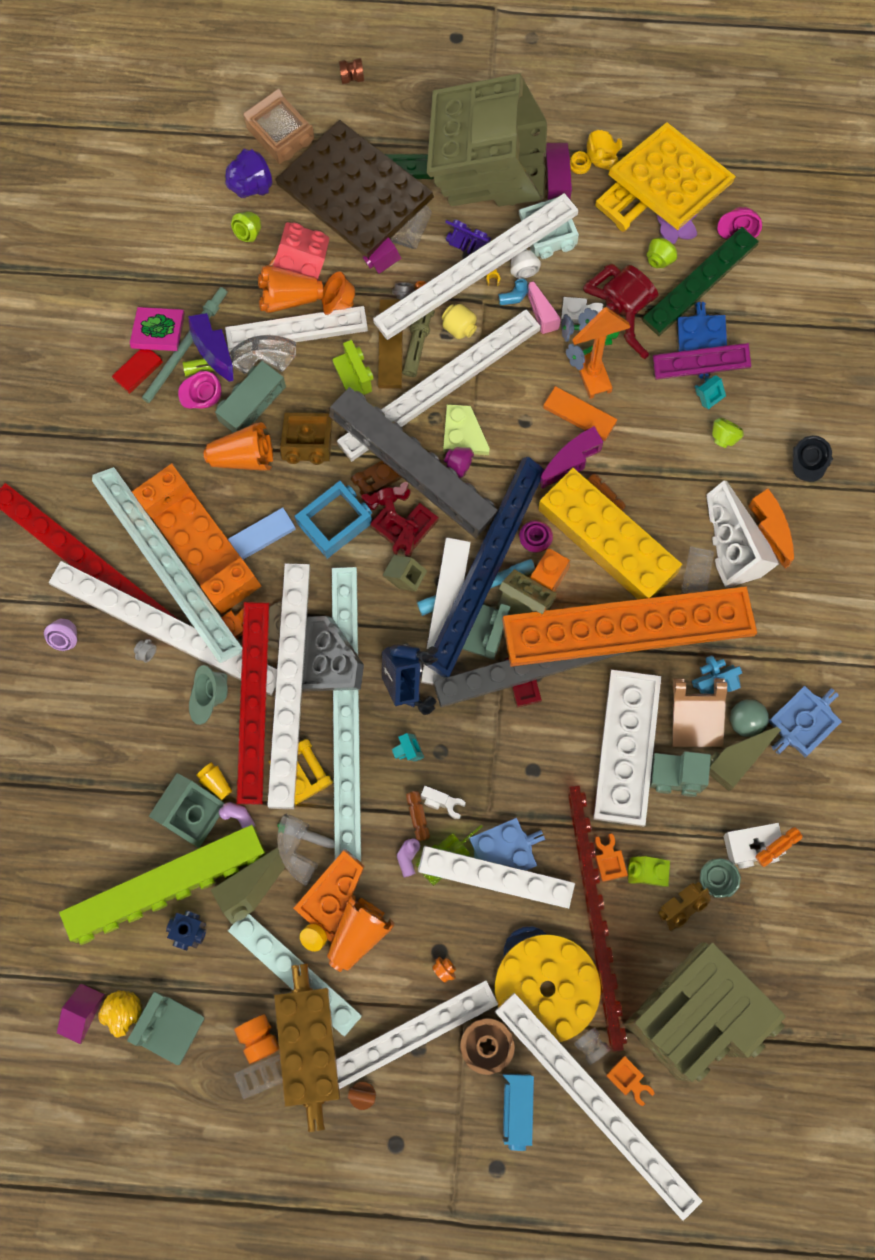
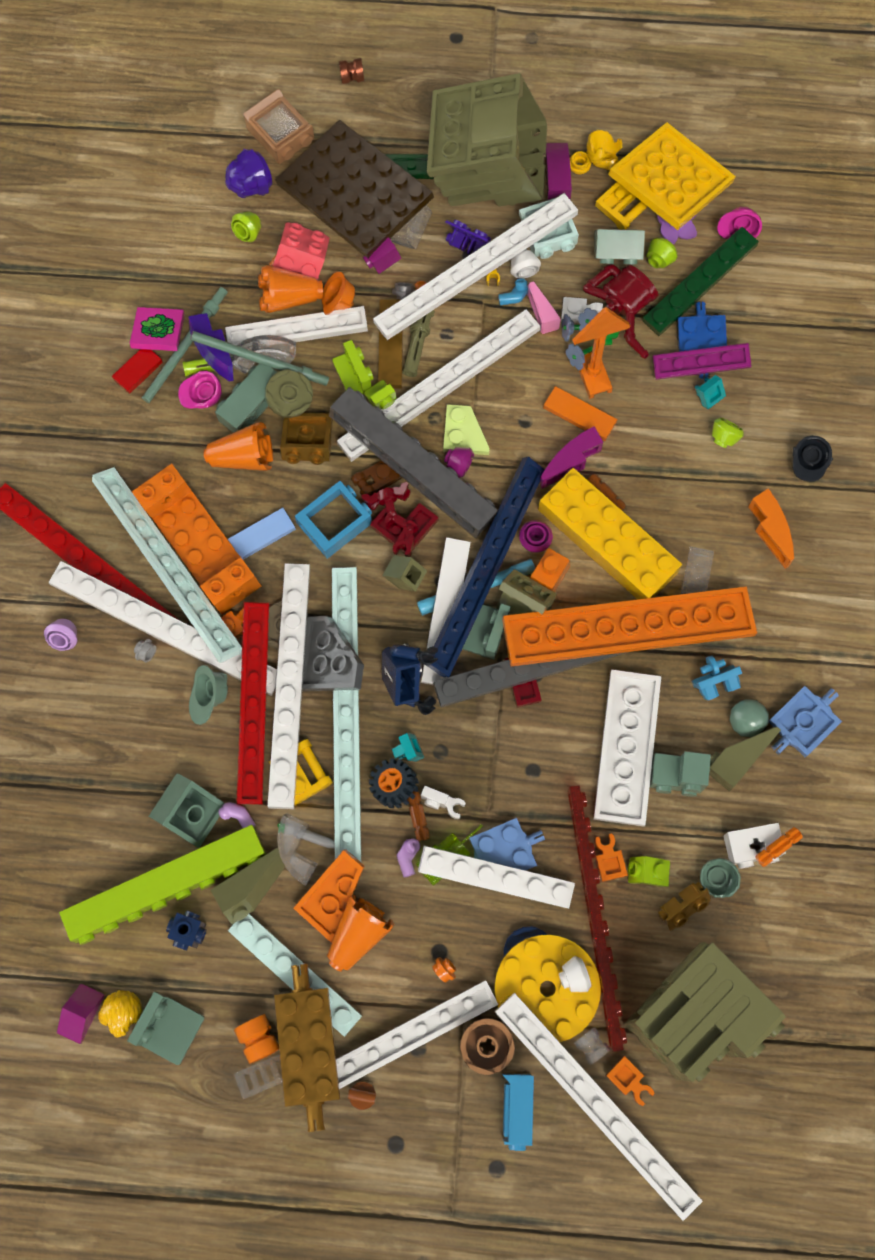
(214, 781): yellow cone -> none
(257, 357): none -> sand green bar
(288, 393): none -> olive tile
(313, 937): yellow tile -> none
(381, 395): none -> lime bracket
(384, 783): none -> black wheel
(459, 321): light yellow head -> none
(575, 975): none -> white cone
(619, 245): none -> slope
(698, 717): flag -> none
(739, 543): white wedge -> none

